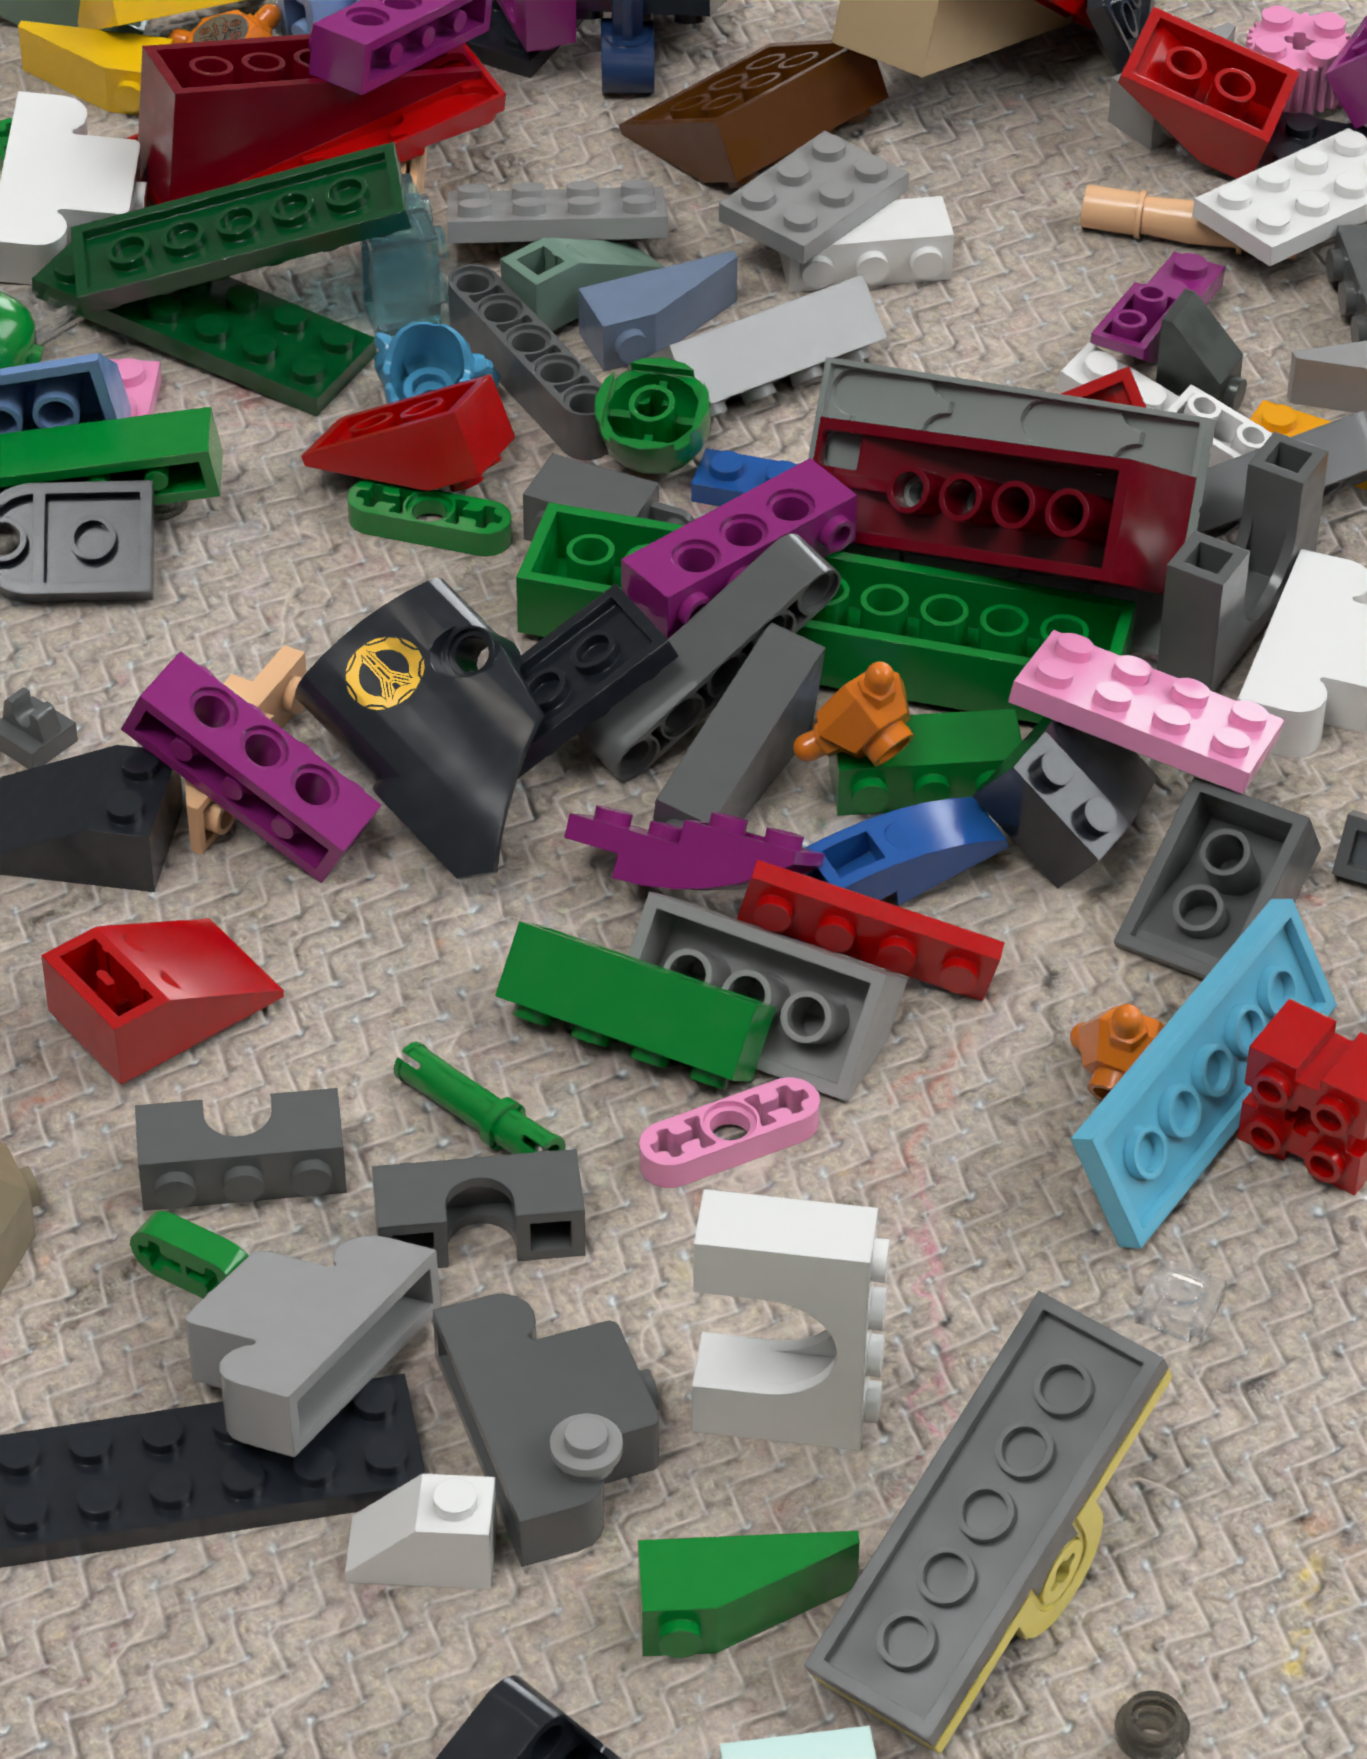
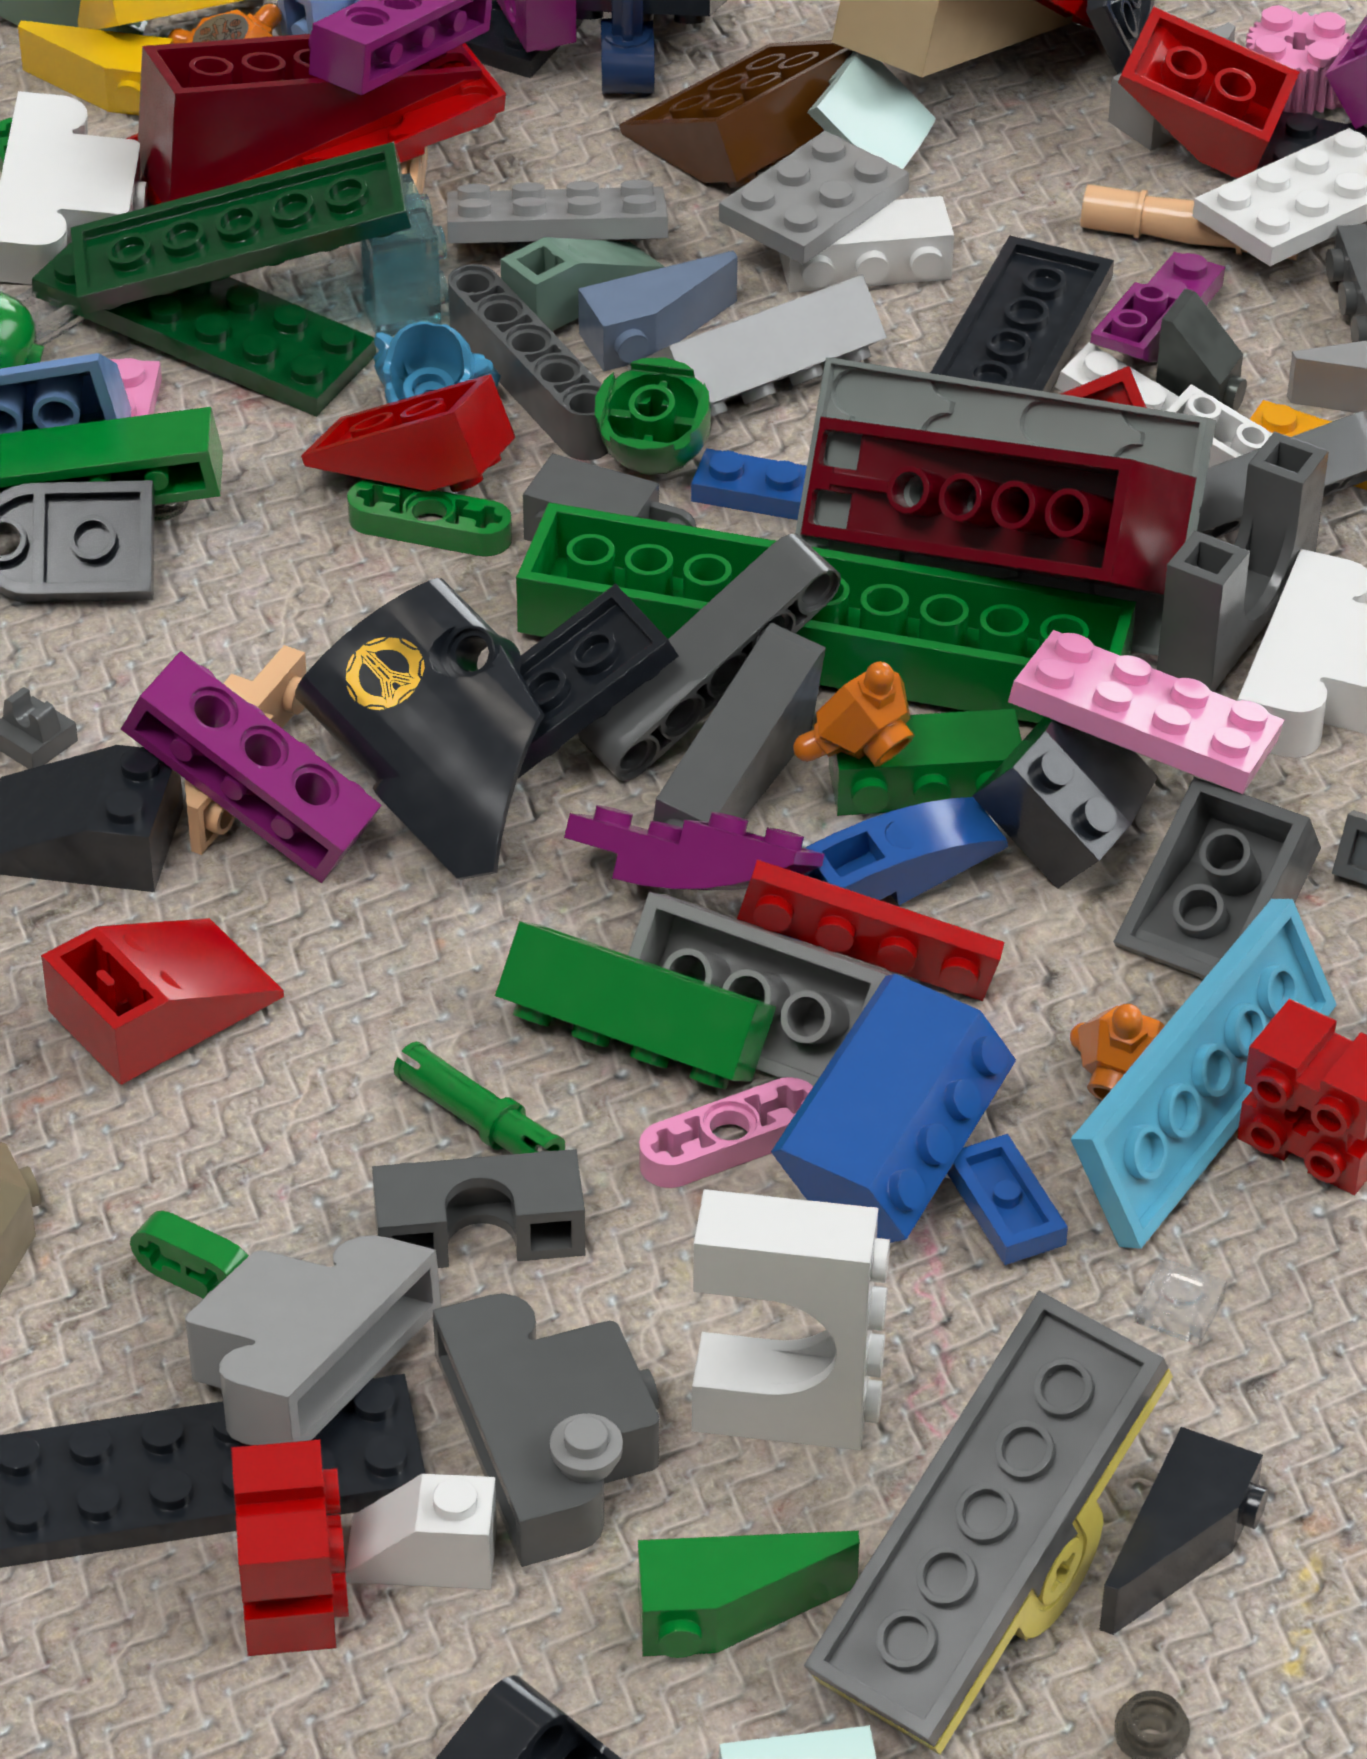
(193, 1165): dark grey arch -> none
(288, 1547): none -> red brick
(697, 561): magenta brick -> none
(873, 110): none -> light aqua slope
(895, 1104): none -> blue slope
(1007, 1200): none -> blue plate
(1026, 316): none -> black plate
(1185, 1524): none -> black slope

